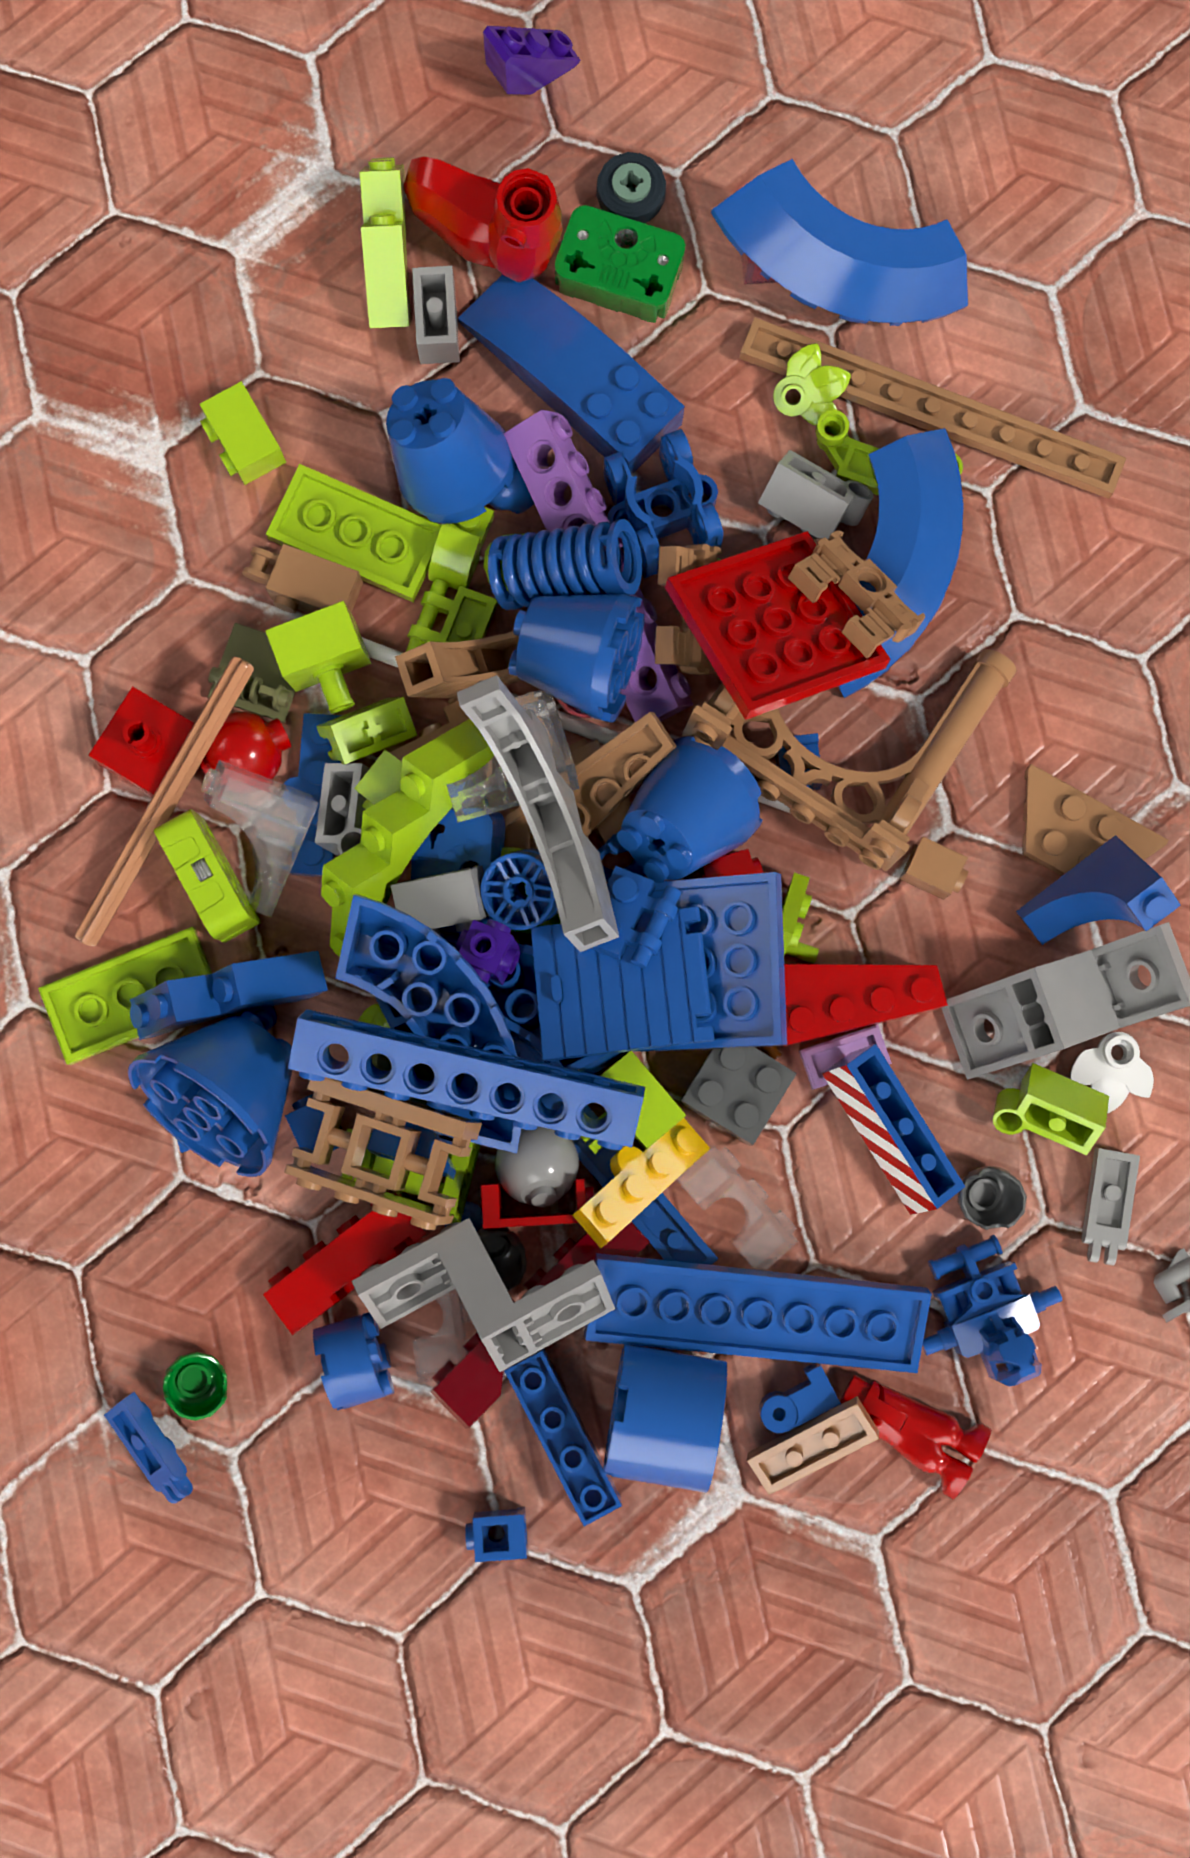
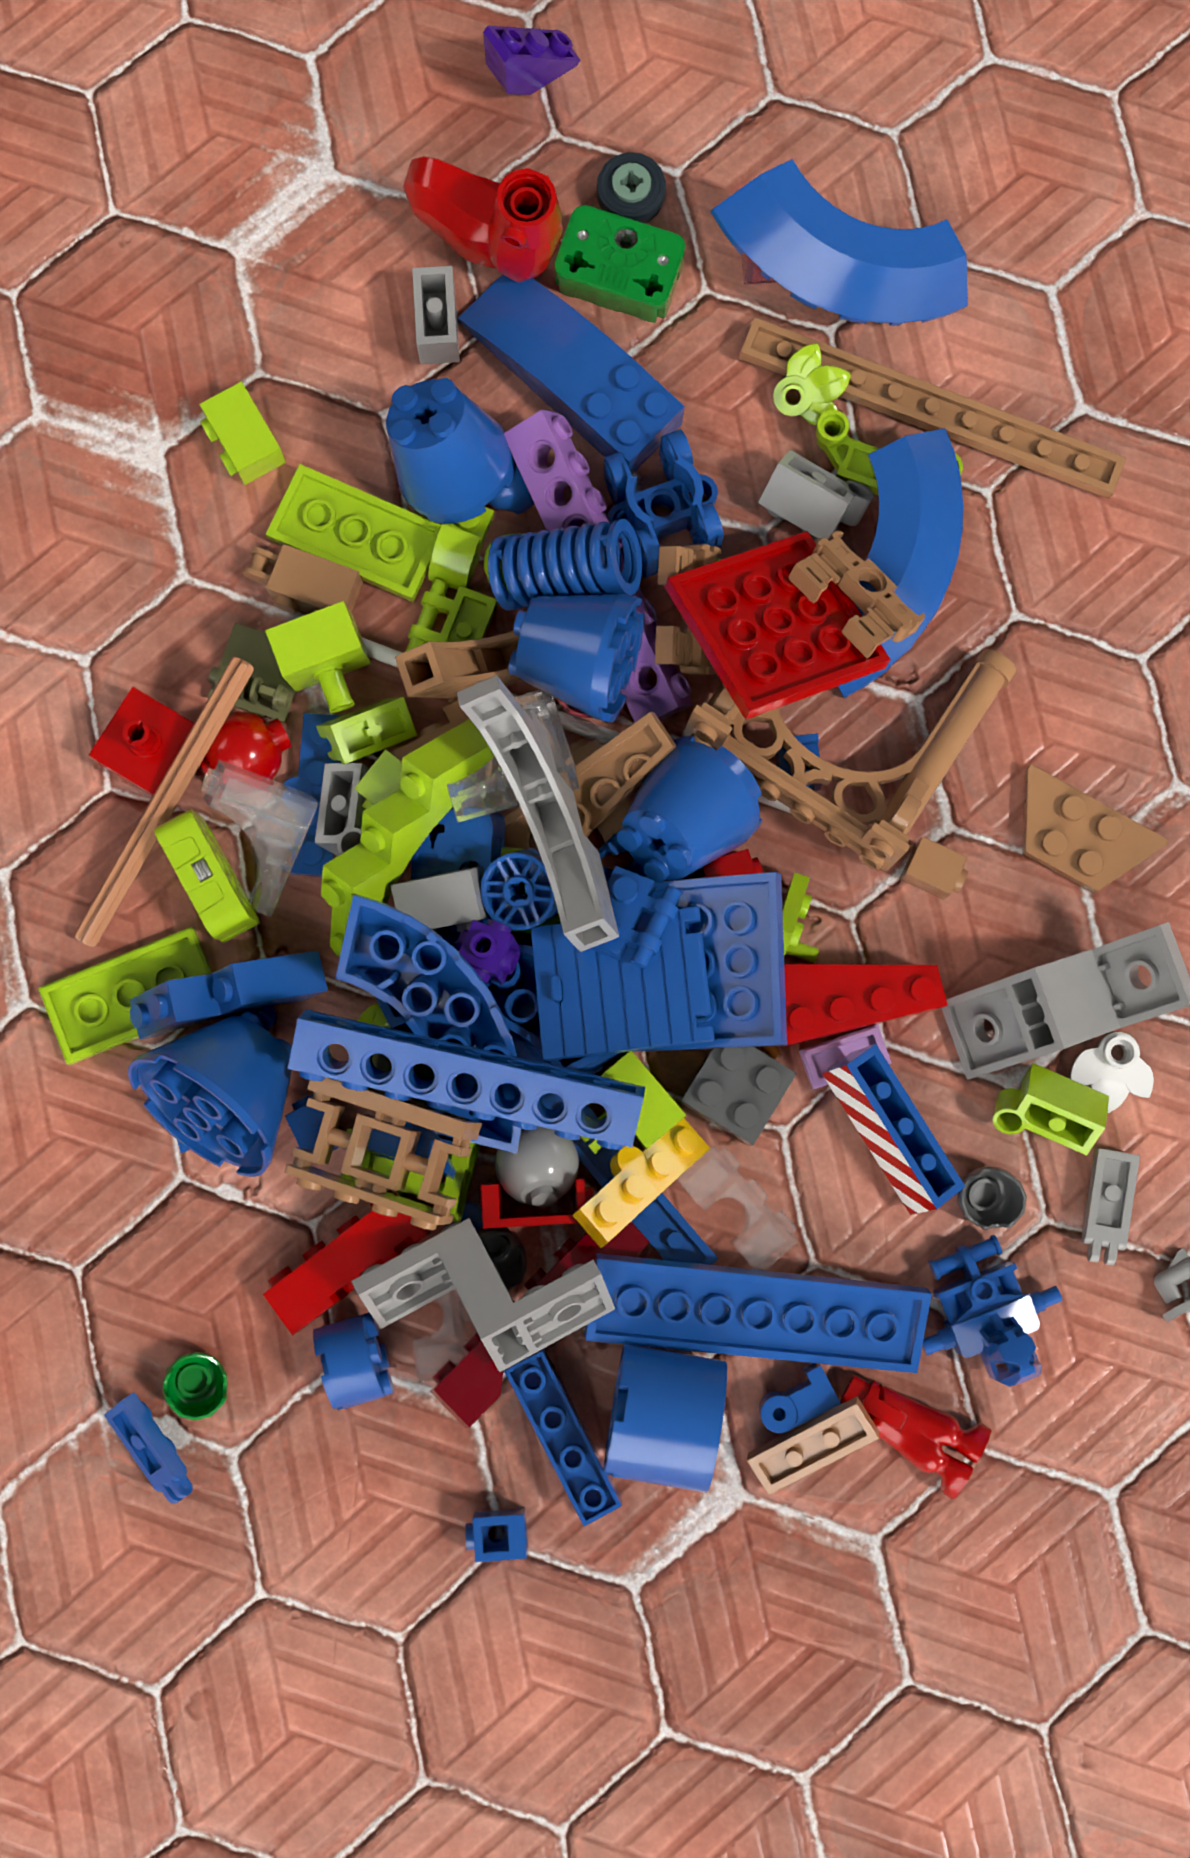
(385, 243): arch -> none
(1103, 886): blue arch -> none

